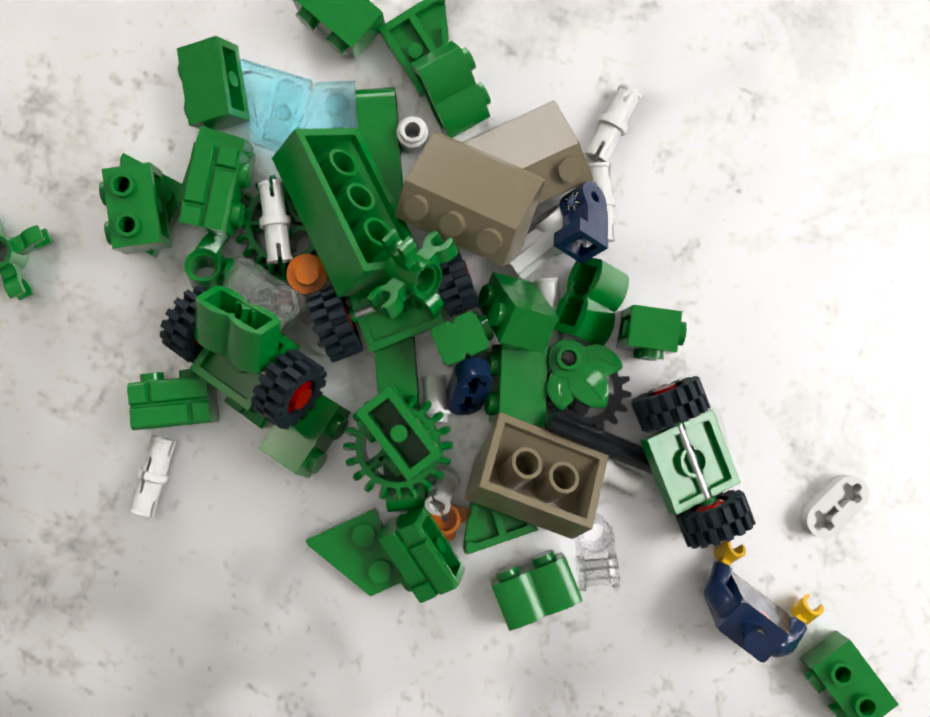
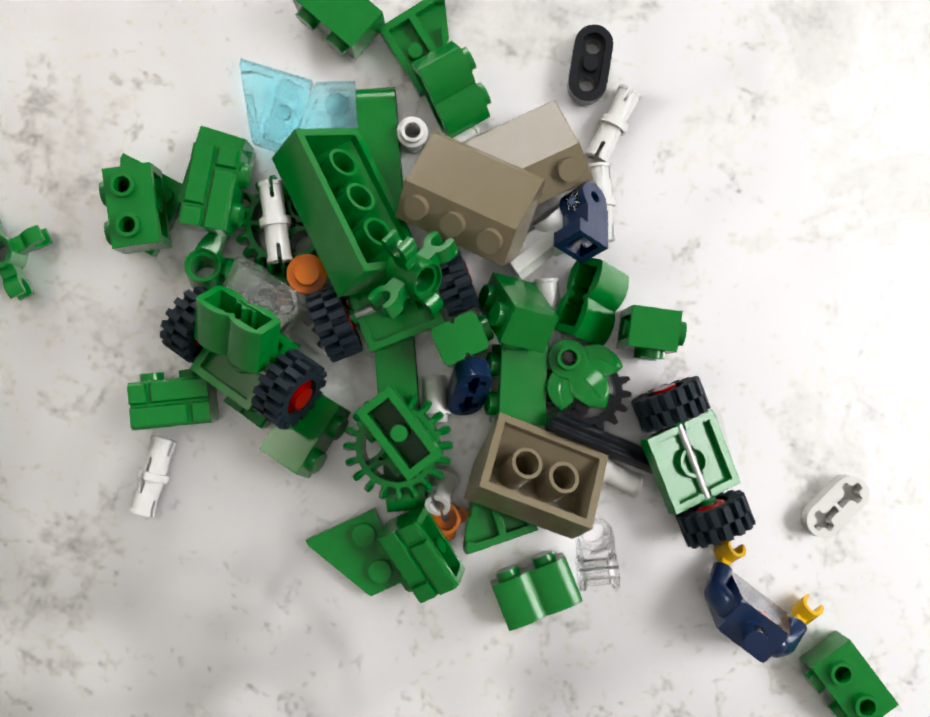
(213, 84): green brick -> none
(590, 66): none -> black plate

